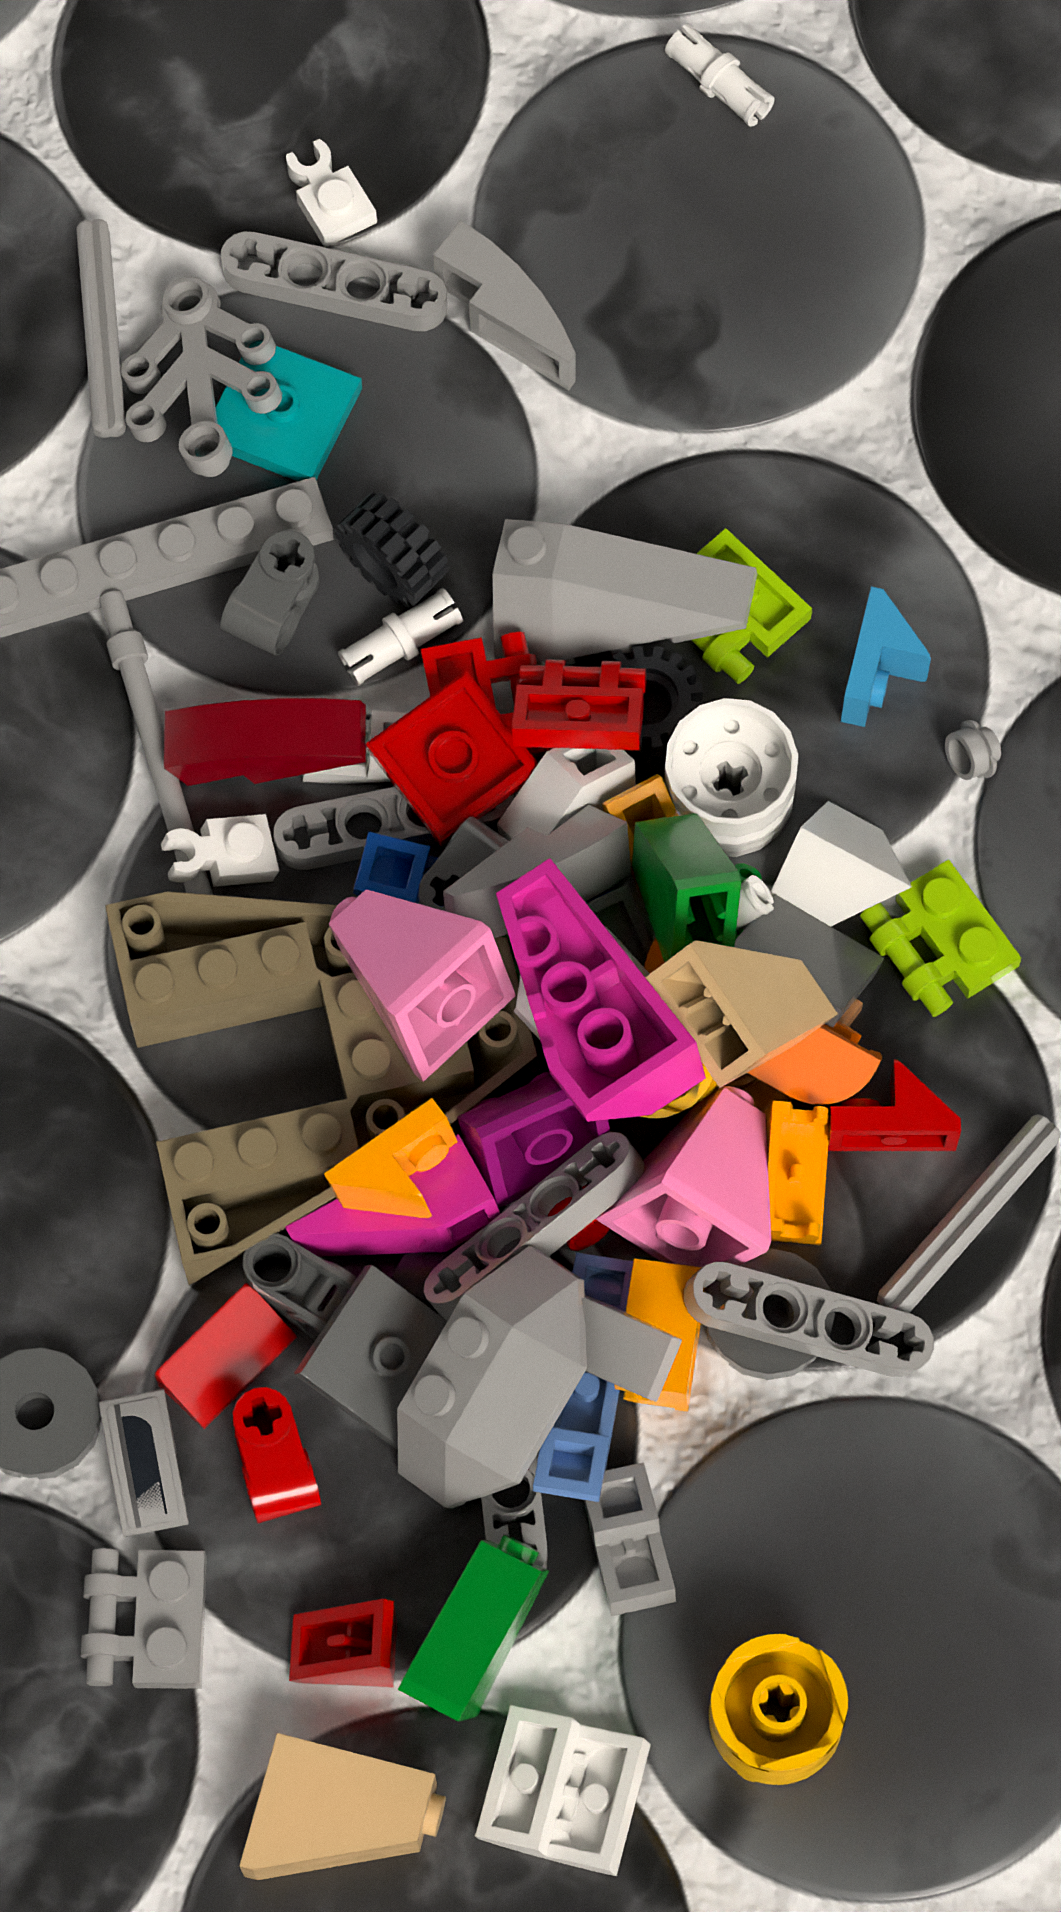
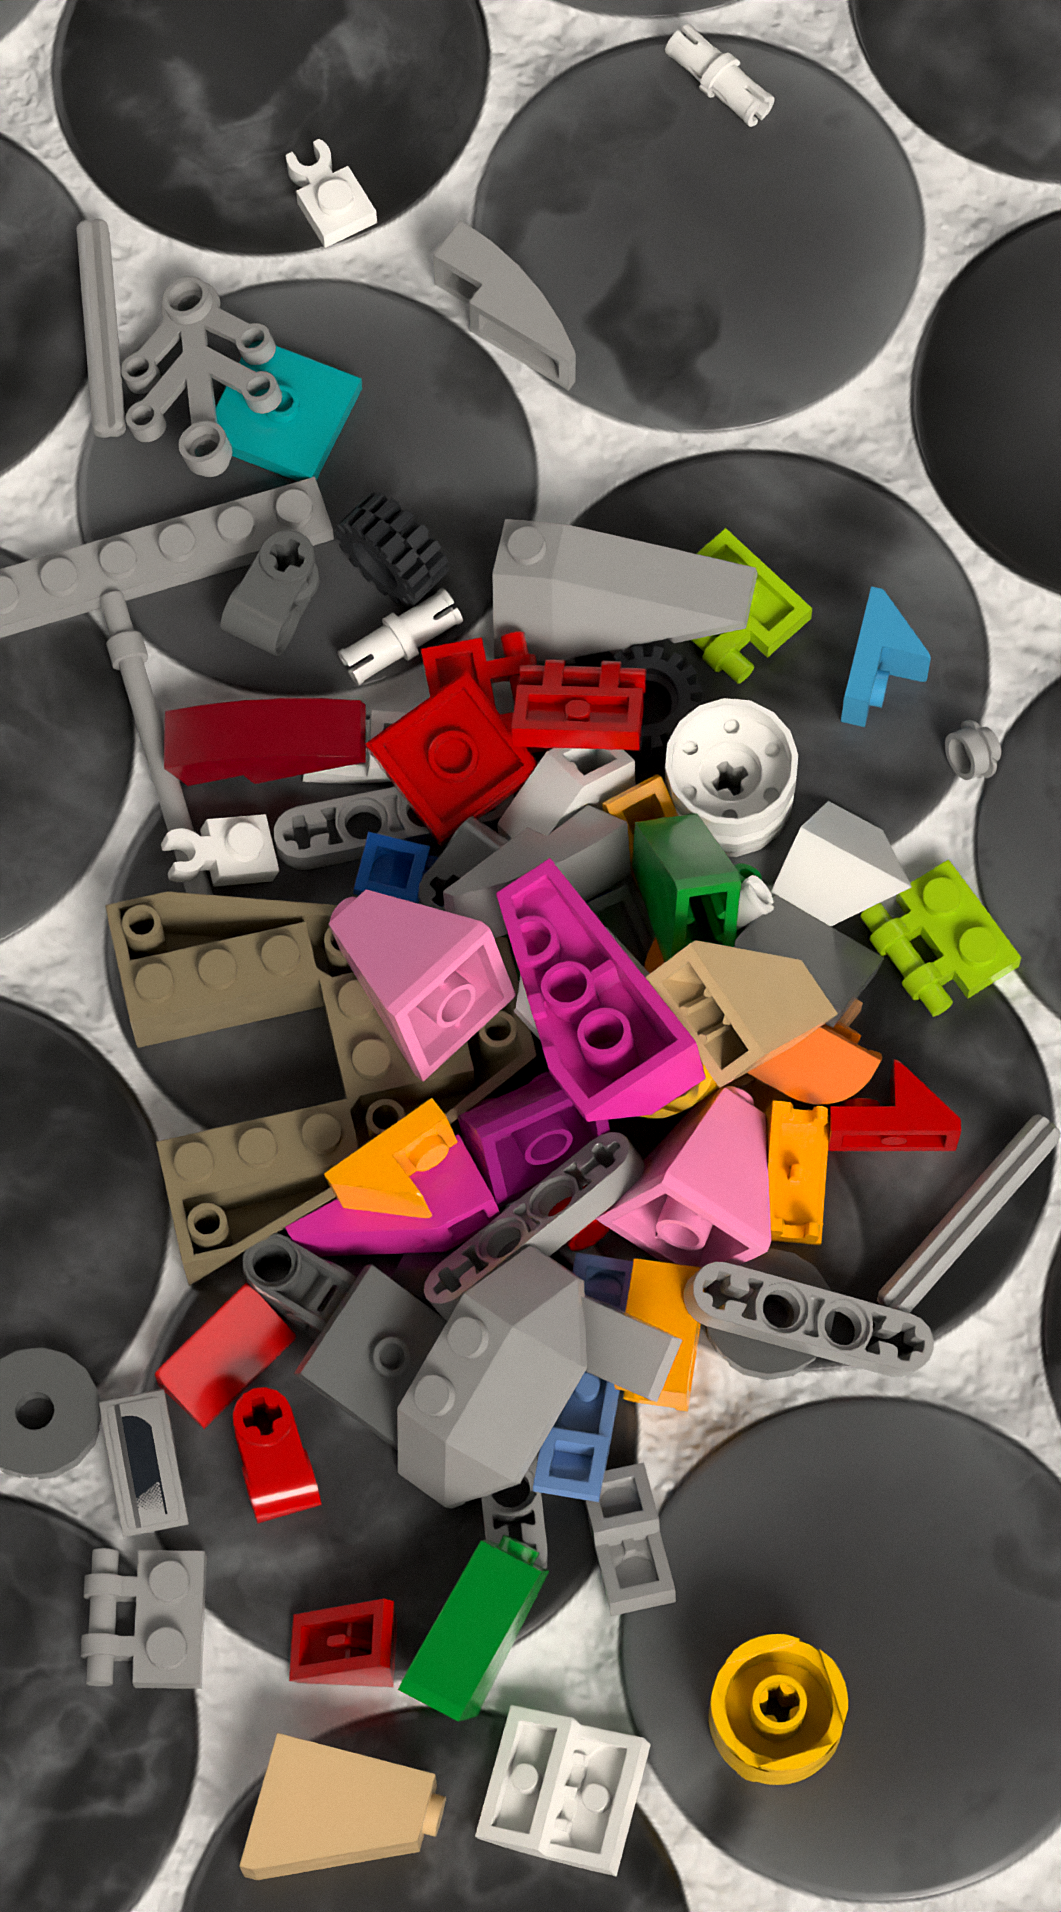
(337, 272): light grey beam -> none

